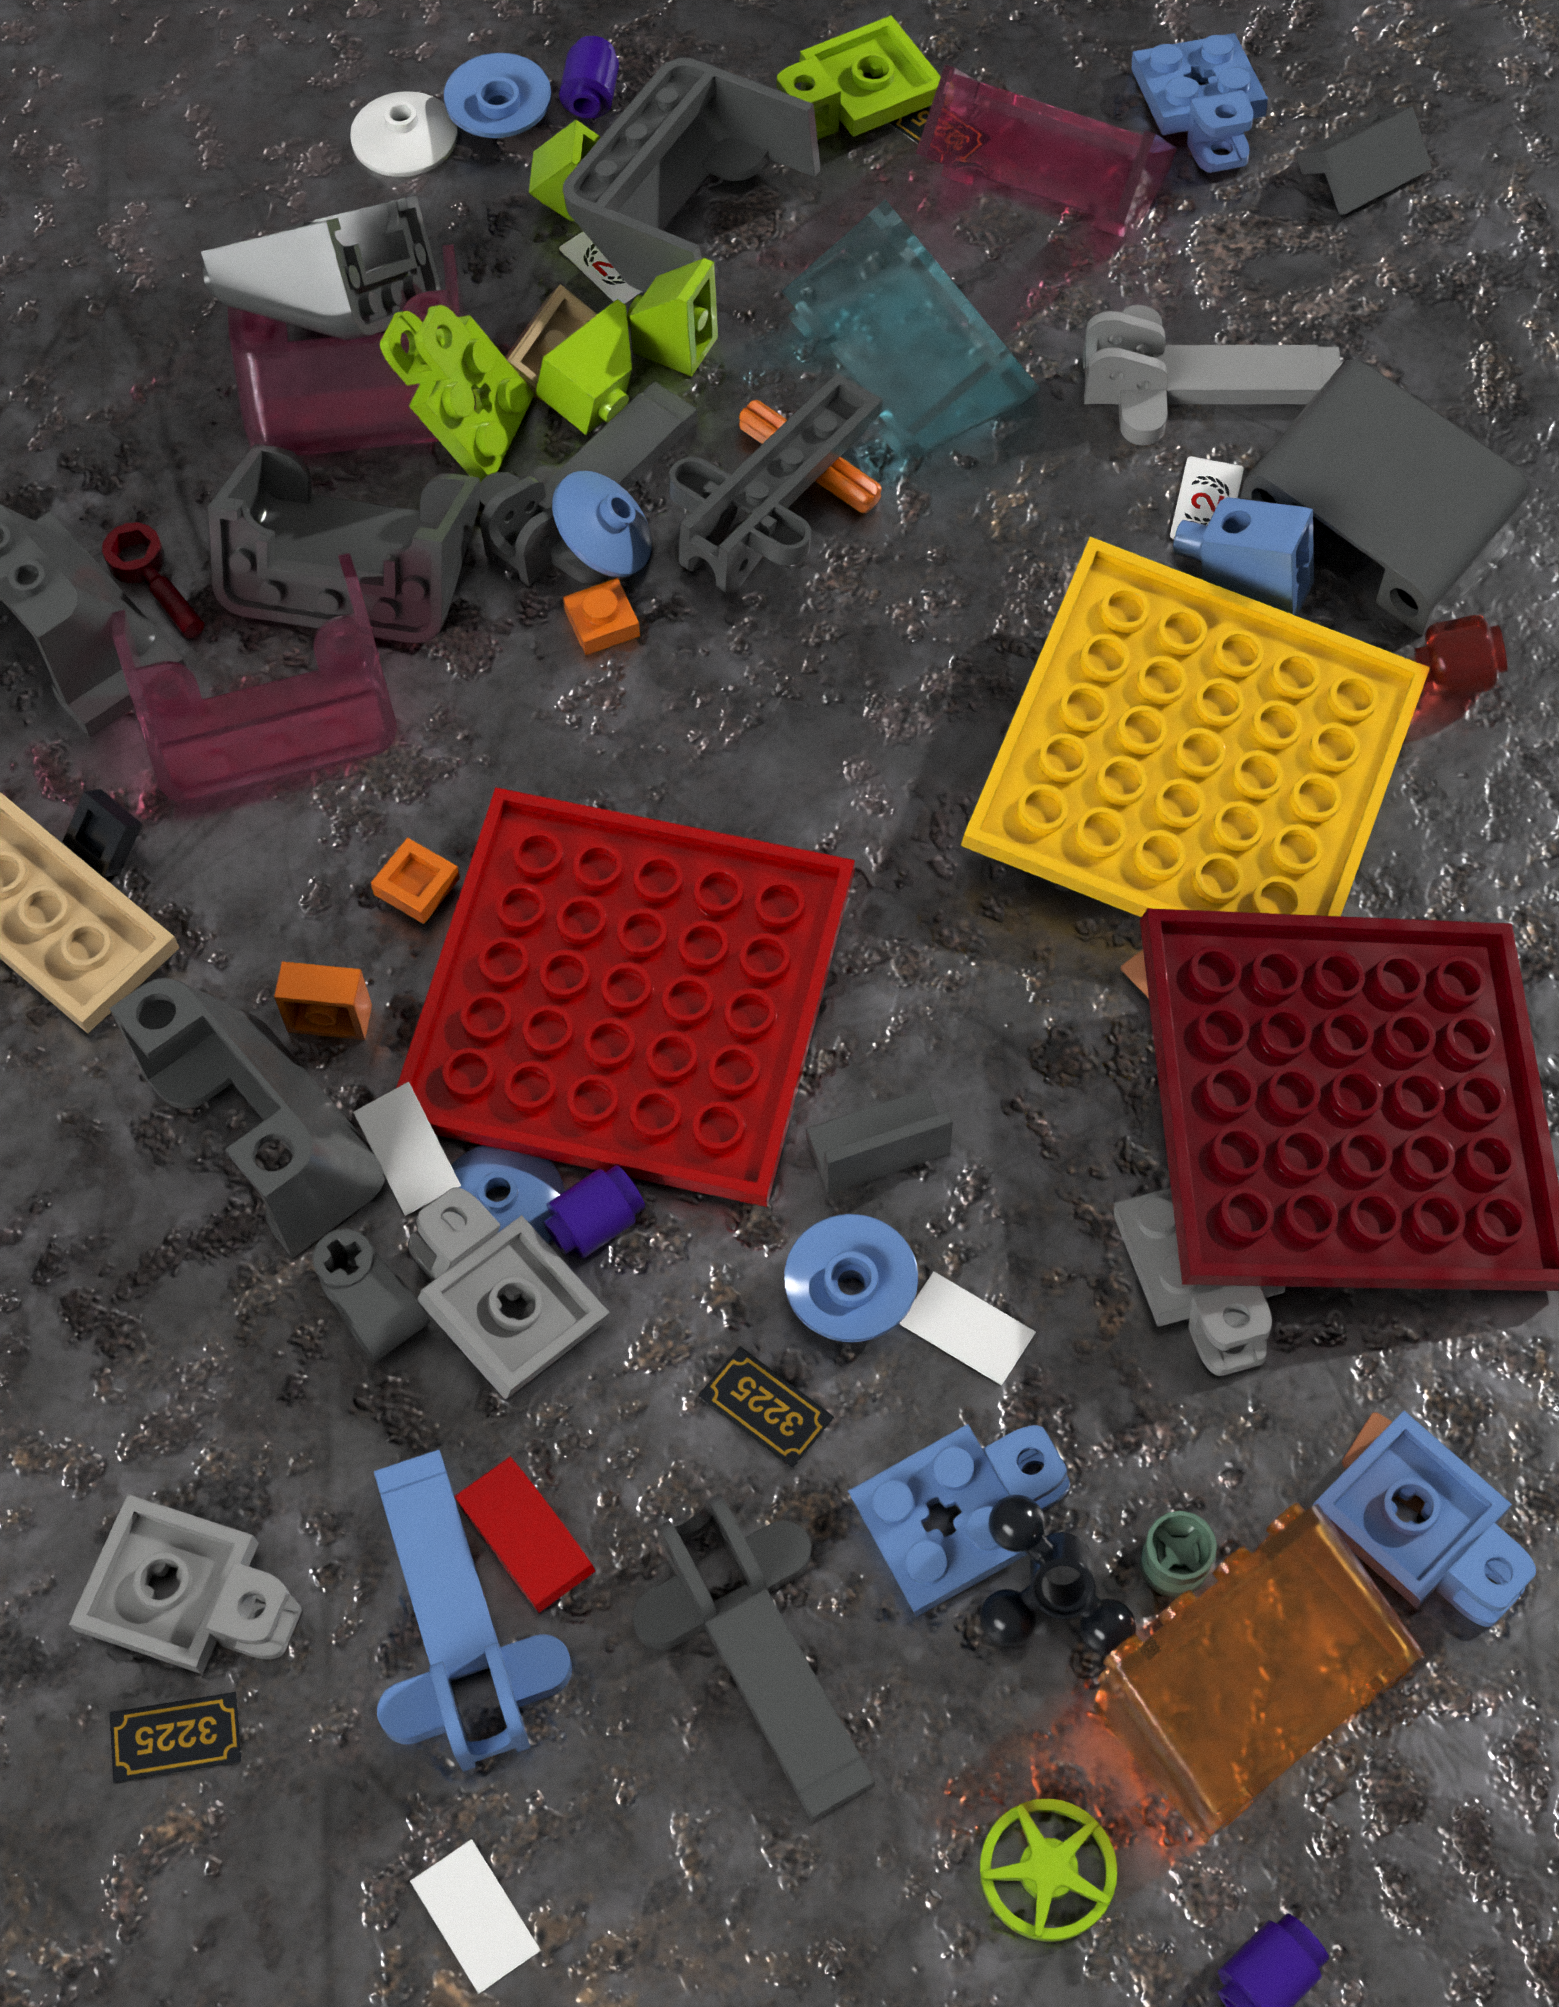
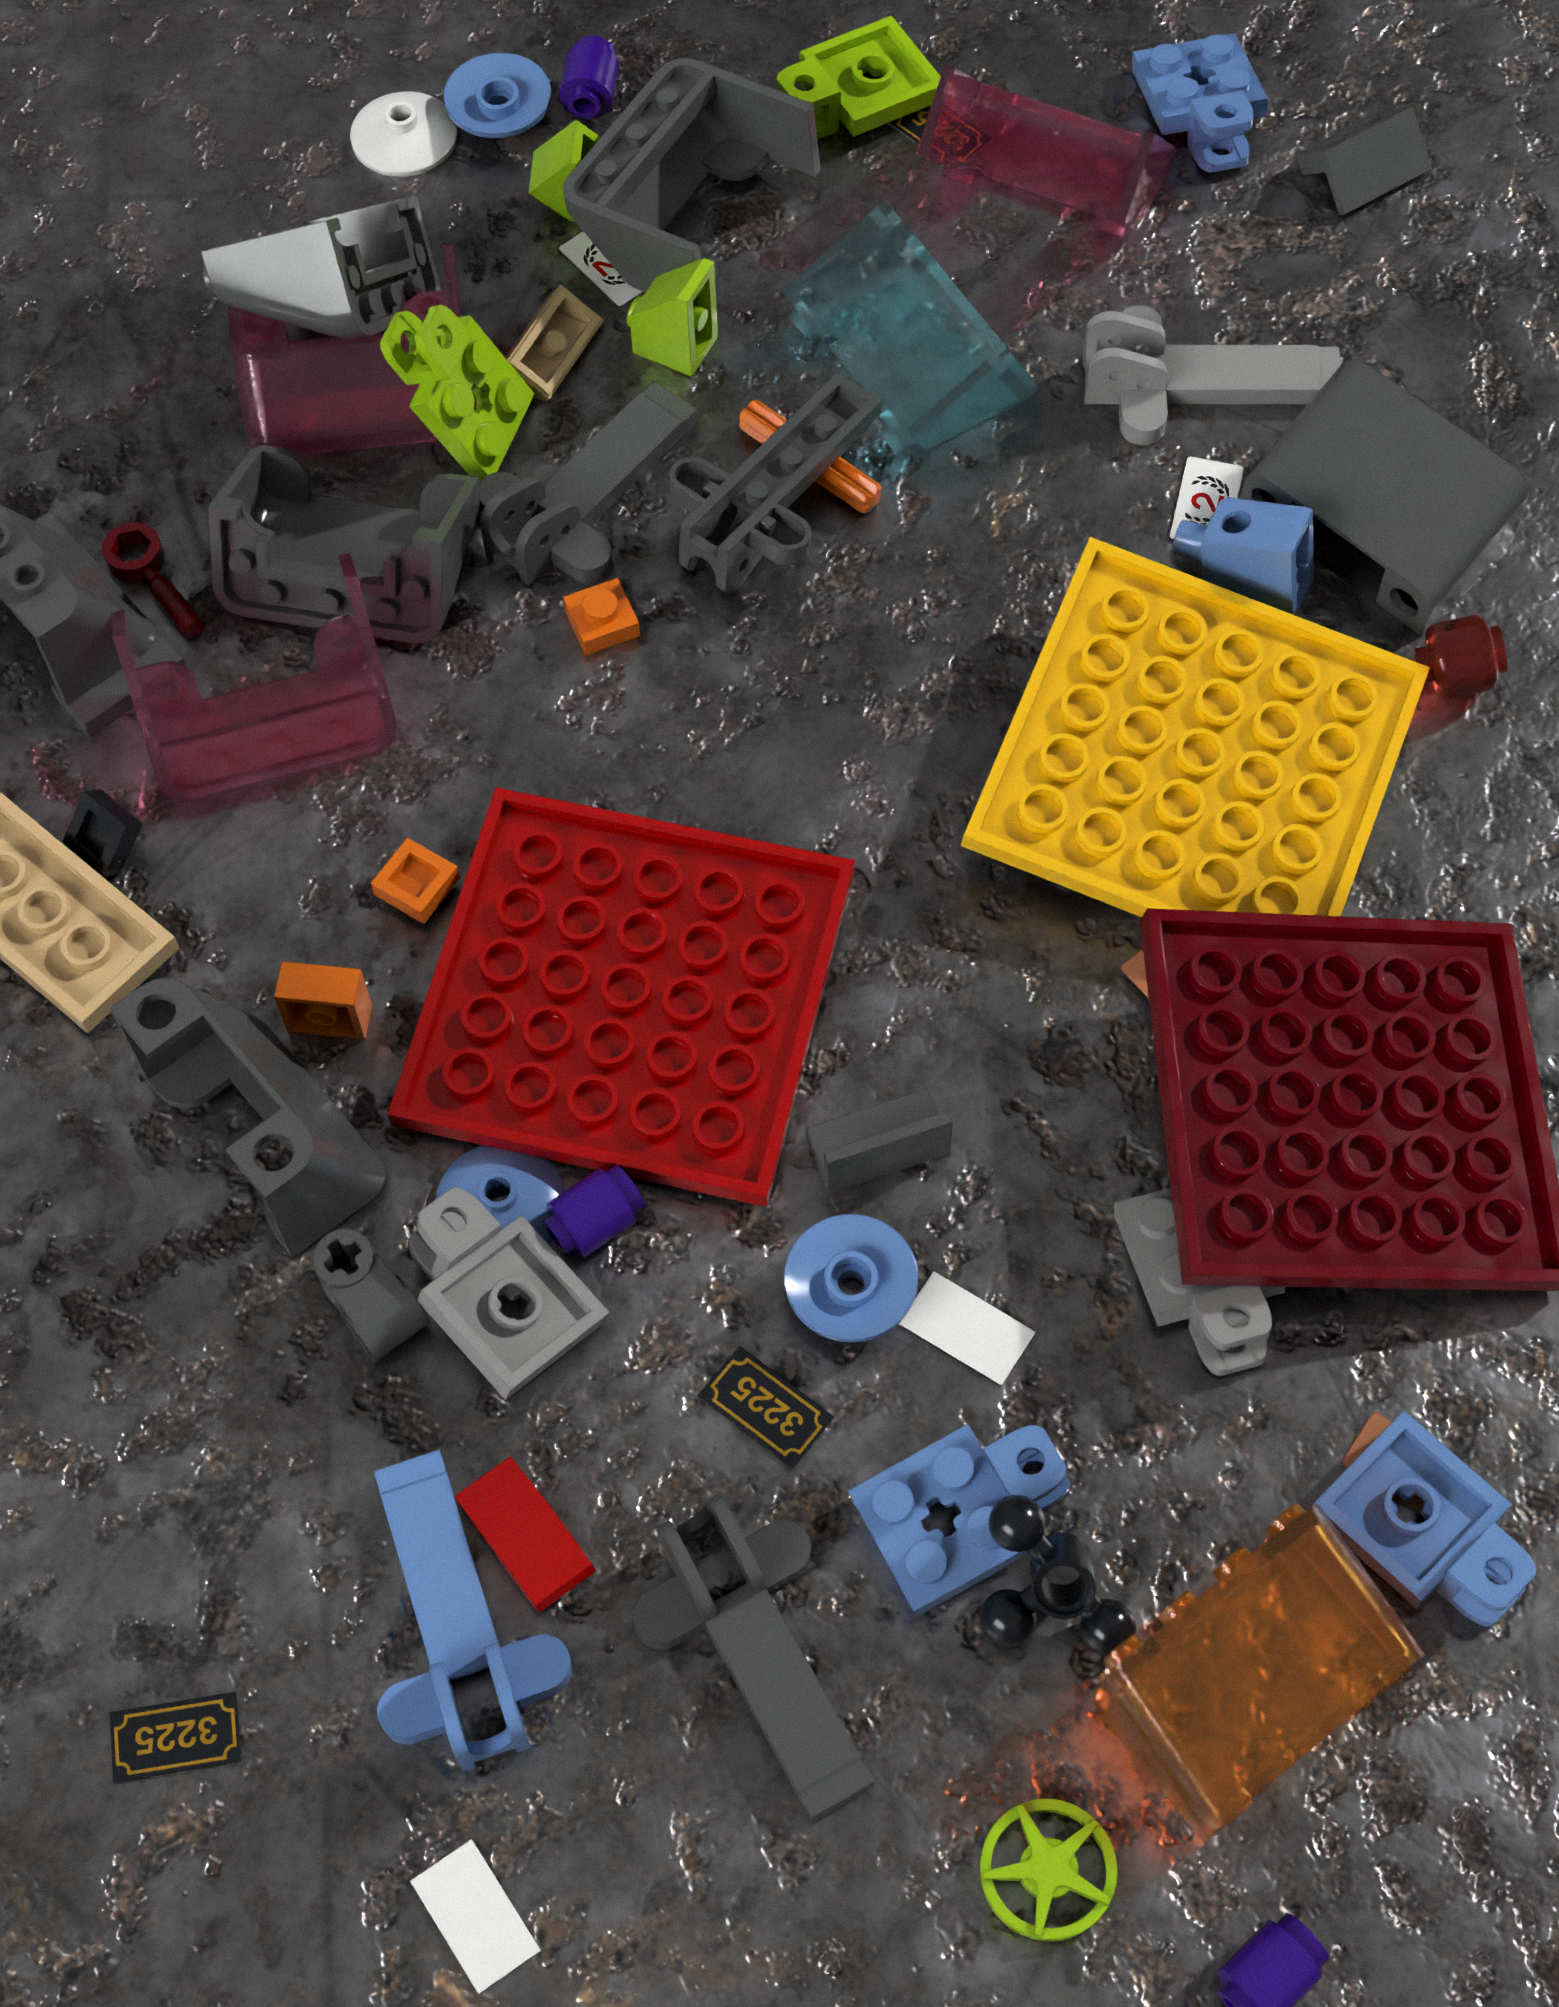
(215, 1596): light grey plate -> none
(406, 1148): white sticker -> none
(589, 370): lime slope -> none
(602, 524): medium blue dish -> none
(1186, 1543): sand green wheel -> none

